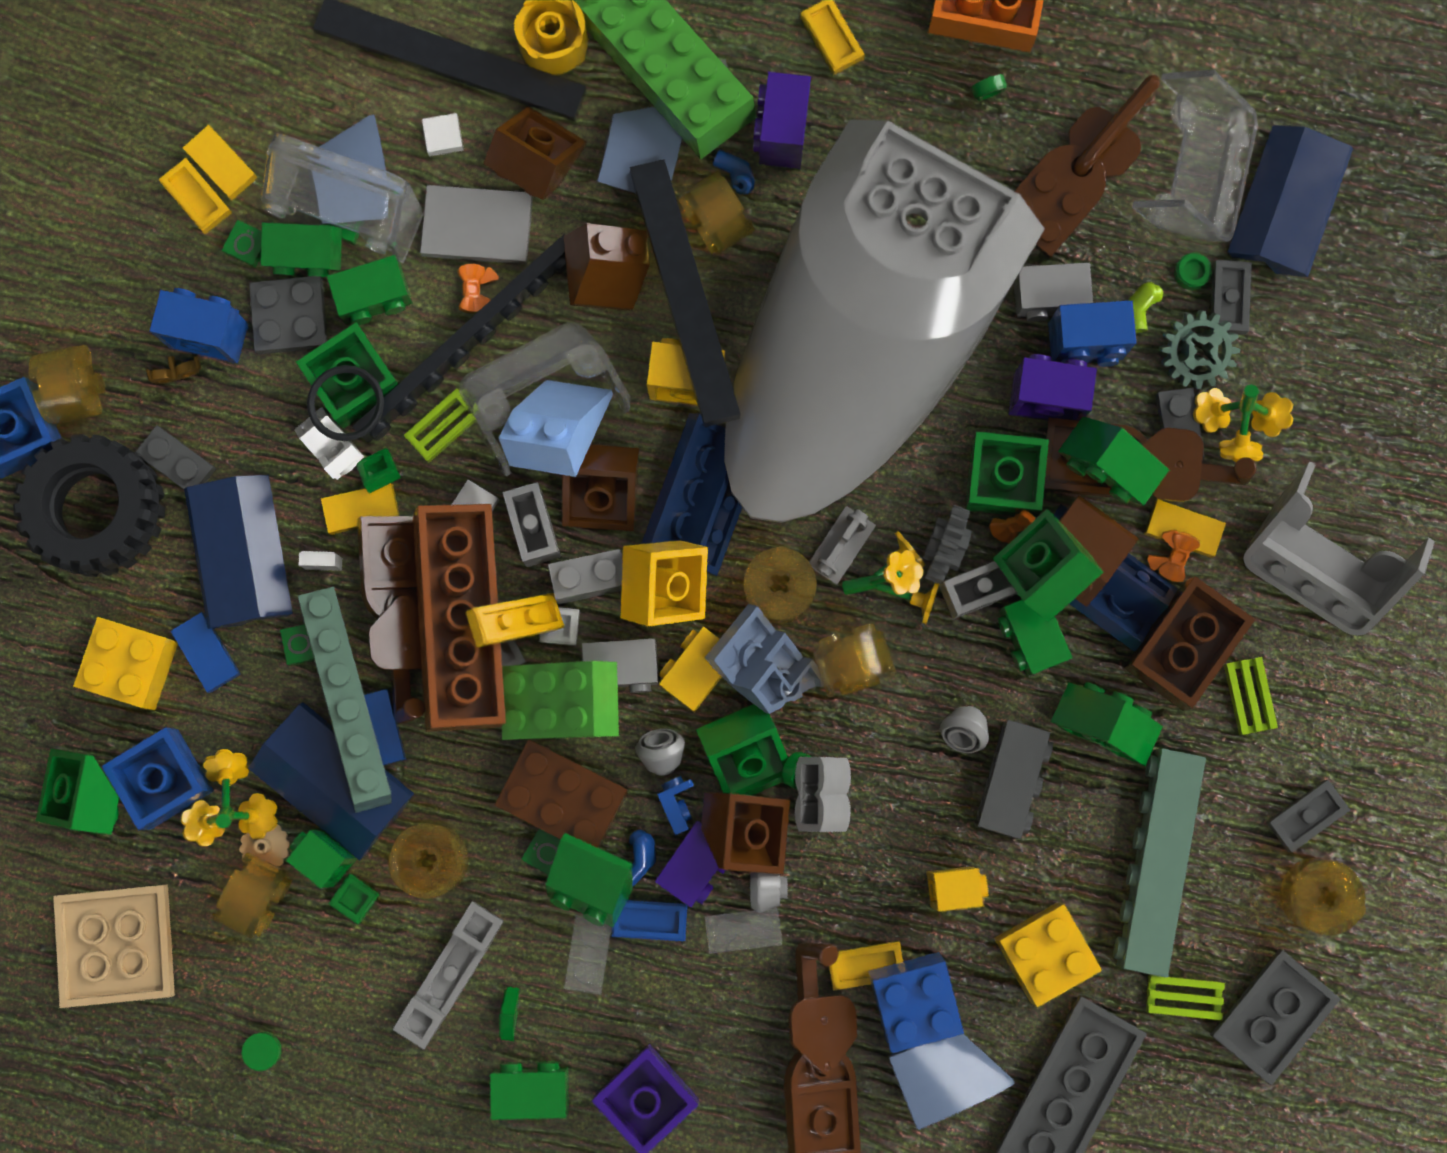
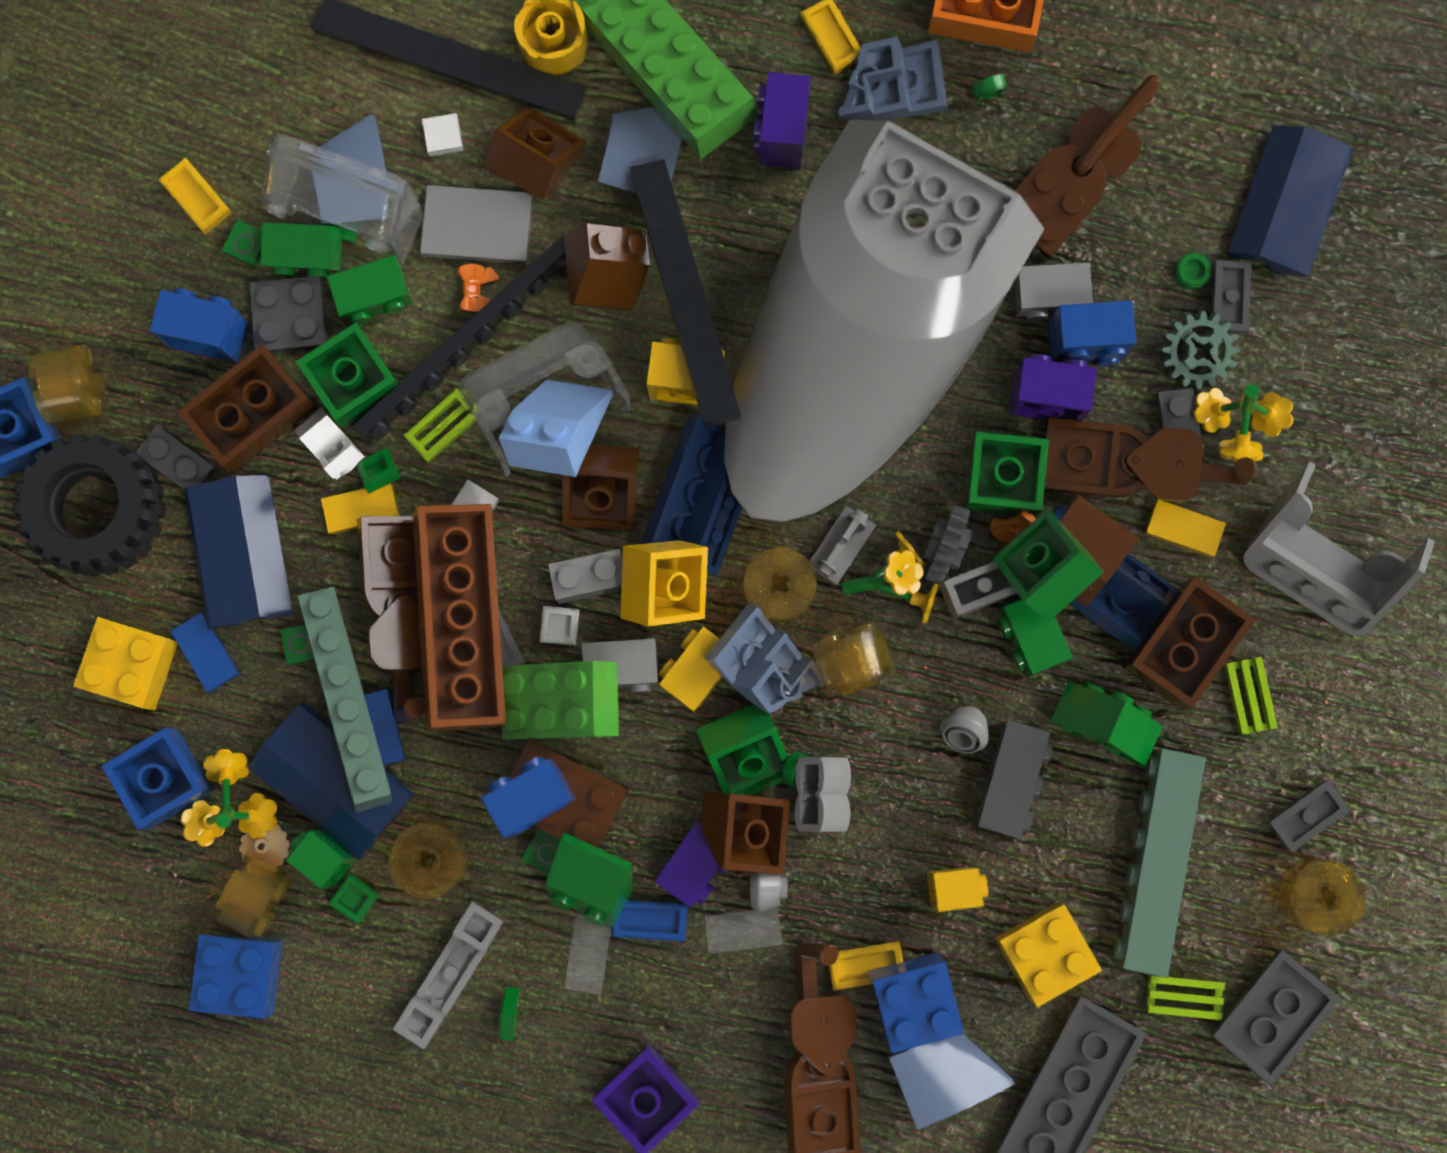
(77, 794): green slope -> none
(114, 946): tan plate -> none
(175, 372): pearl gold piece -> none
(220, 162): yellow tile -> none
(235, 975): none -> blue brick
(246, 409): none -> reddish brown brick
(261, 1051): green tile -> none
(320, 561): white tile -> none
(342, 436): black tyre -> none
(514, 619): yellow tile -> none
(527, 798): none -> blue brick
(529, 1091): green brick -> none
(531, 524): light grey brick -> none
(643, 853): blue arm -> none
(660, 750): light grey cone -> none
(676, 811): blue bracket -> none
(717, 211): clear yellow brick -> none
(739, 171): blue arm -> none
(895, 81): none -> sand blue slope
(1115, 458): green brick -> none
(1142, 299): lime arm -> none
(1173, 566): orange piece -> none
(1211, 160): clear windscreen -> none

